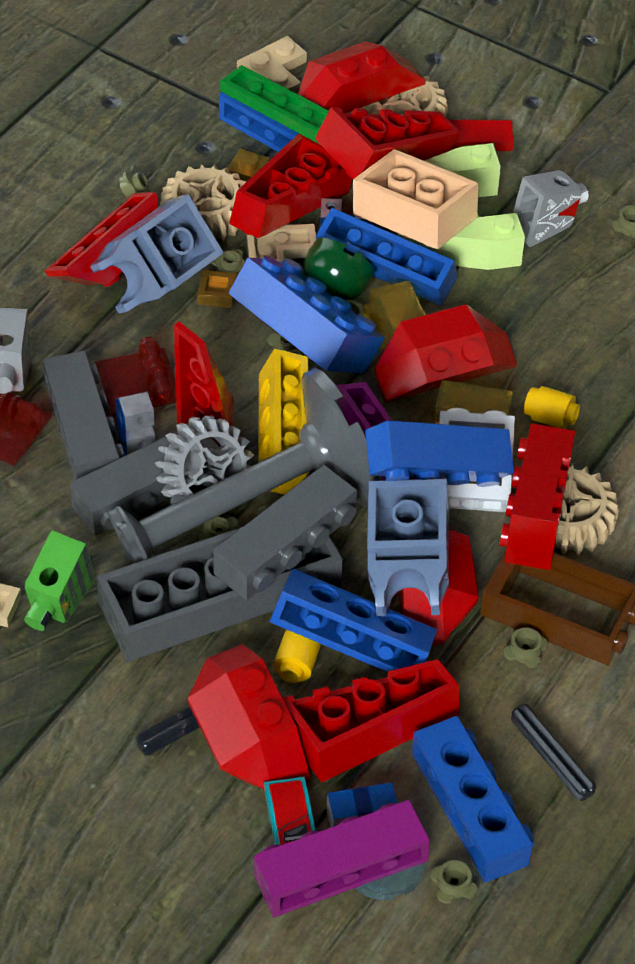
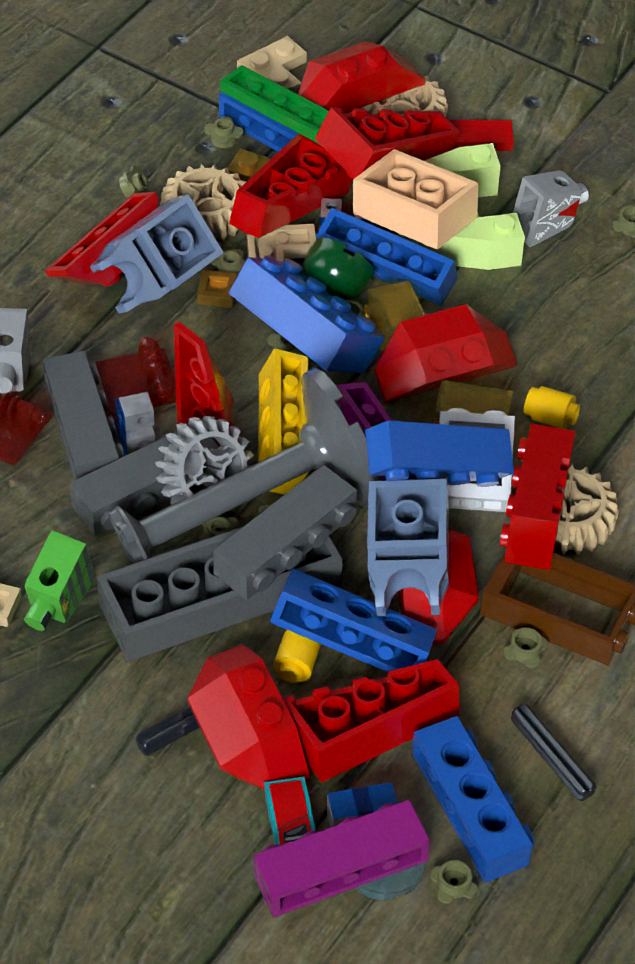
(223, 132): none -> olive plate

